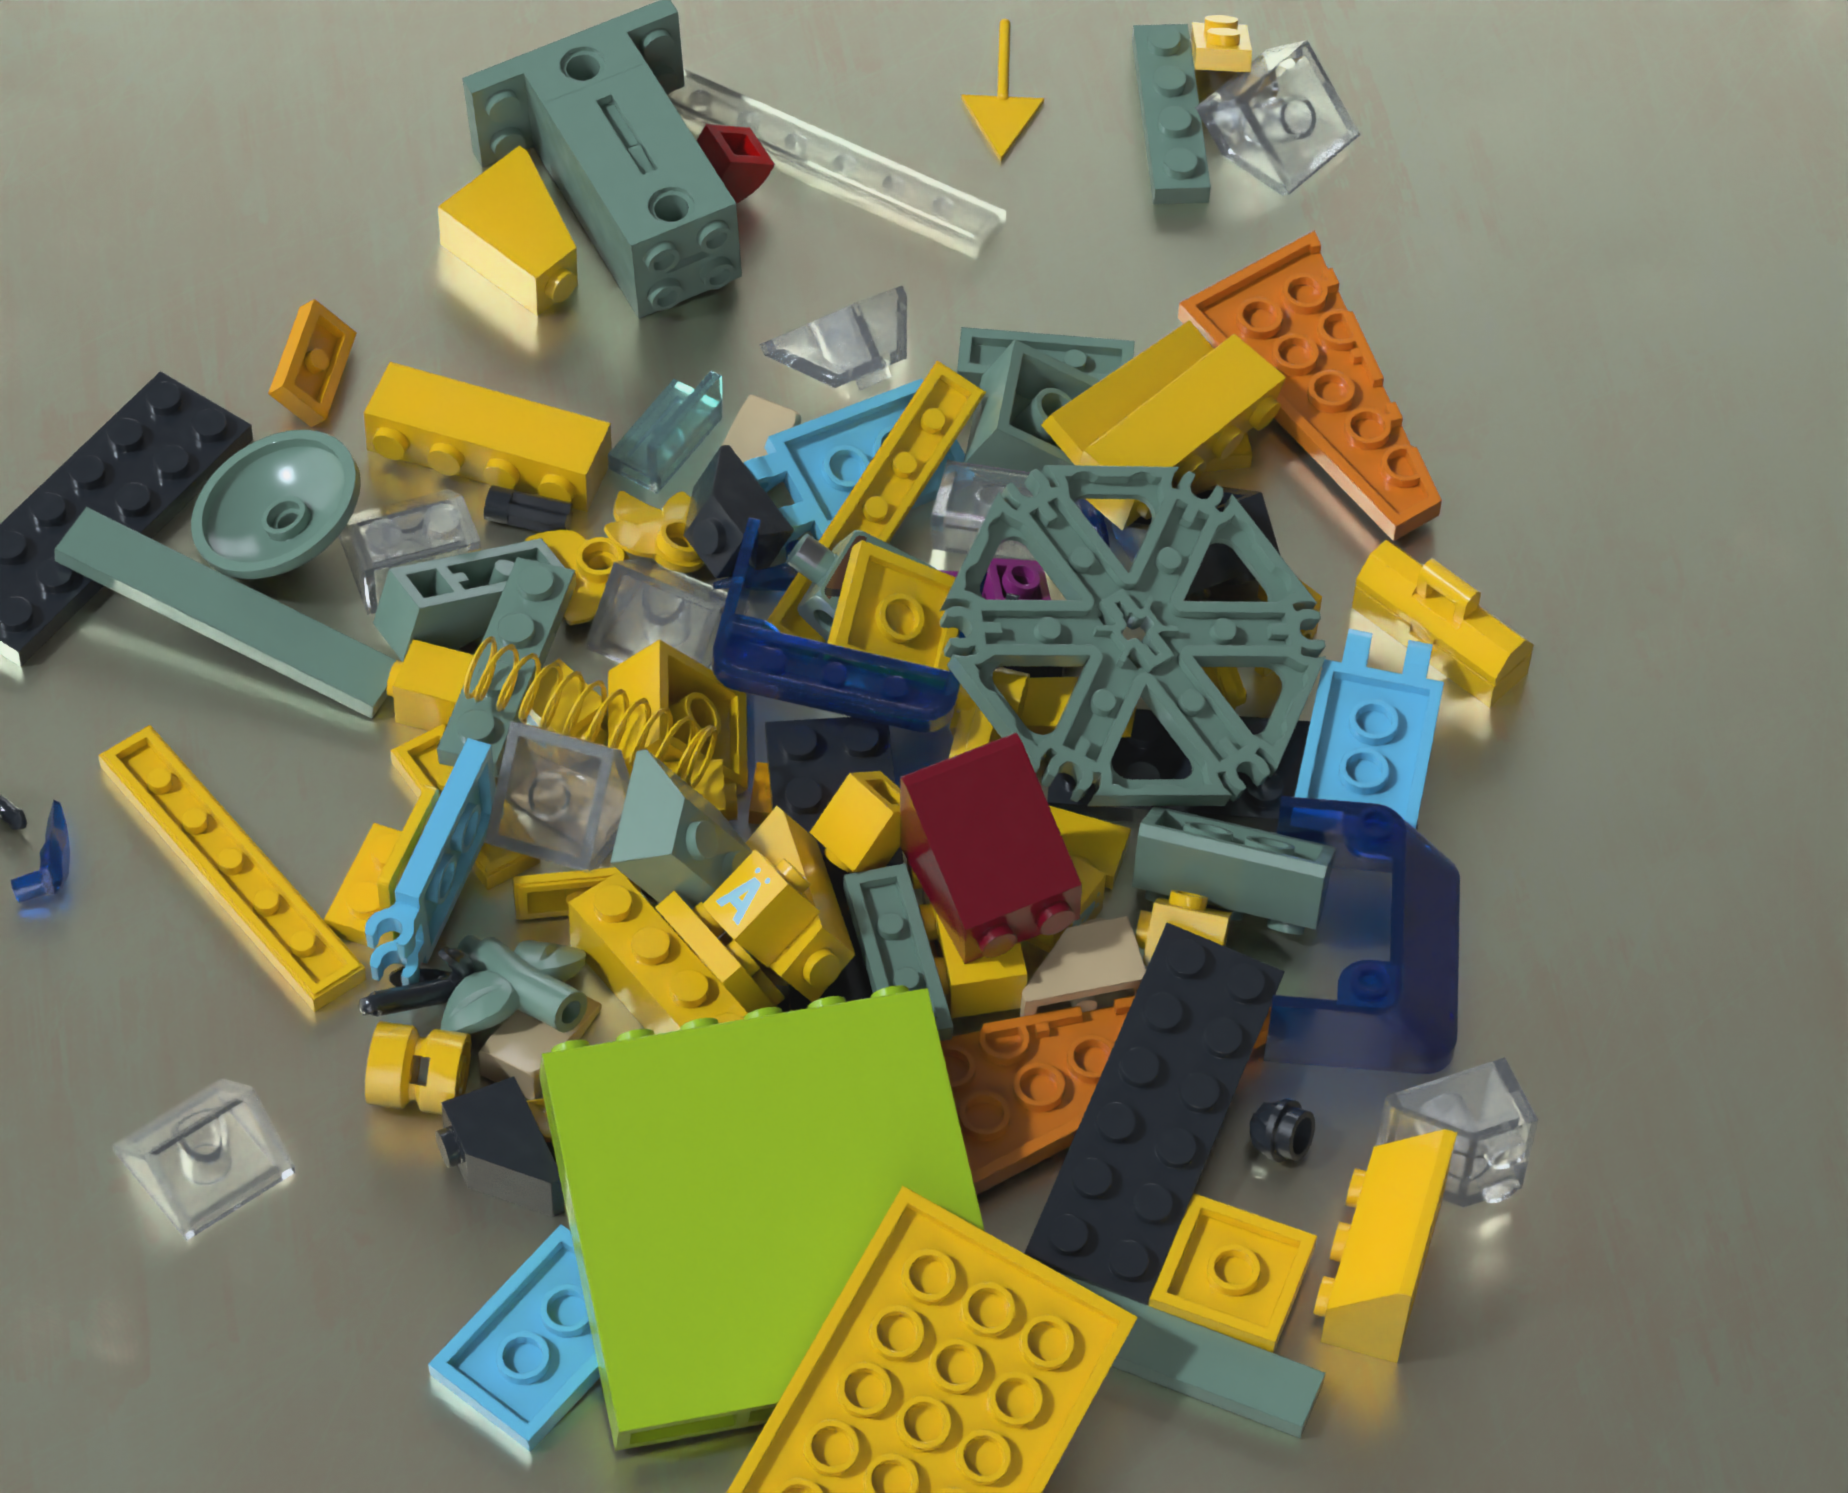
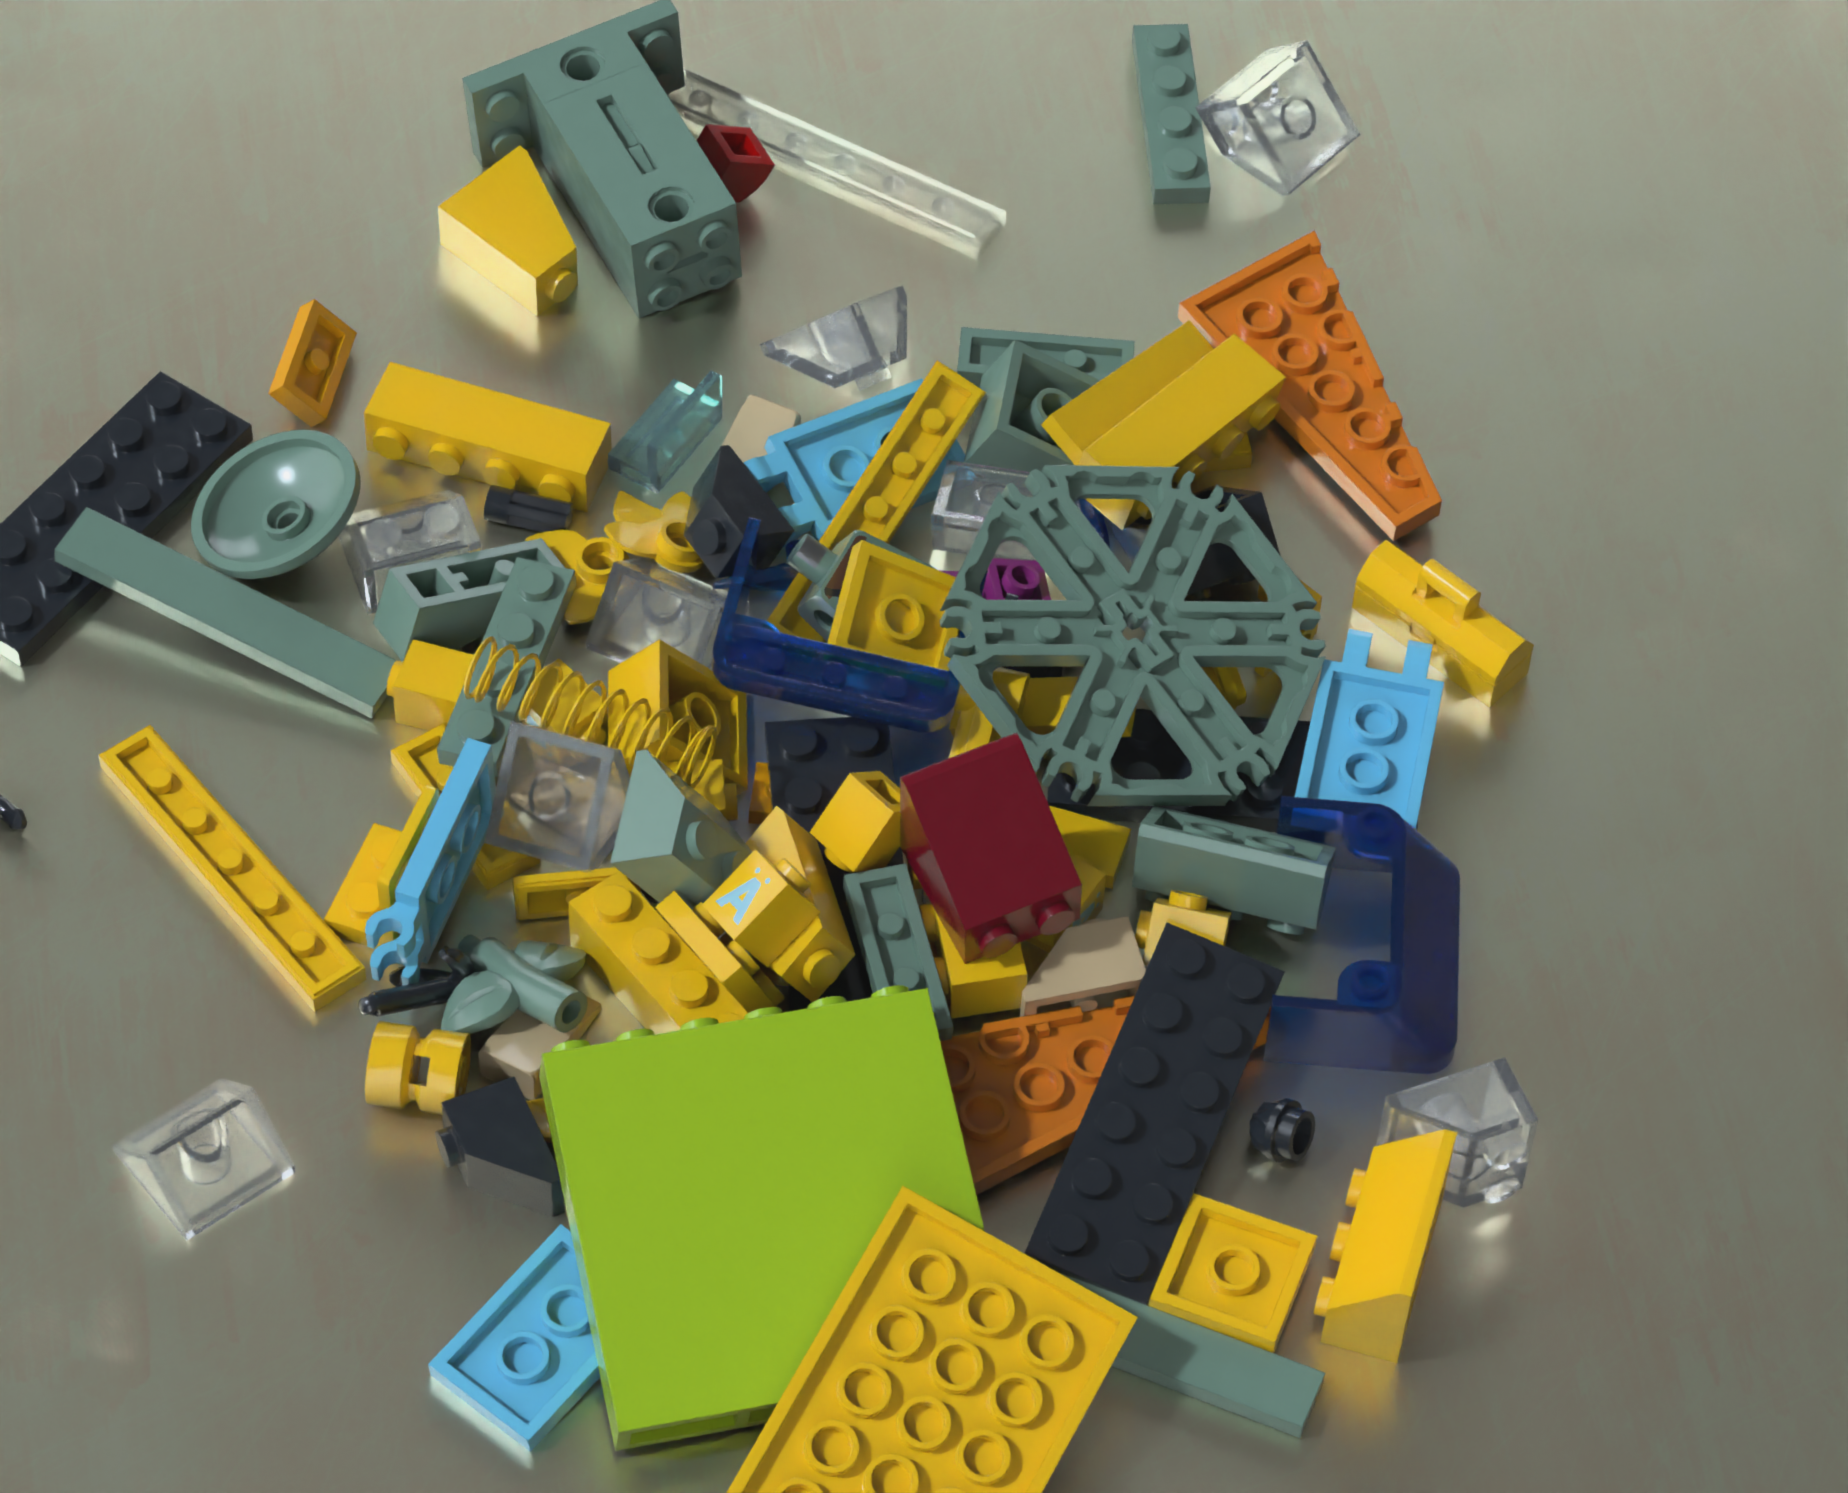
(53, 858): clear blue bar -> none
(1002, 116): yellow piece -> none
(1221, 45): yellow plate -> none

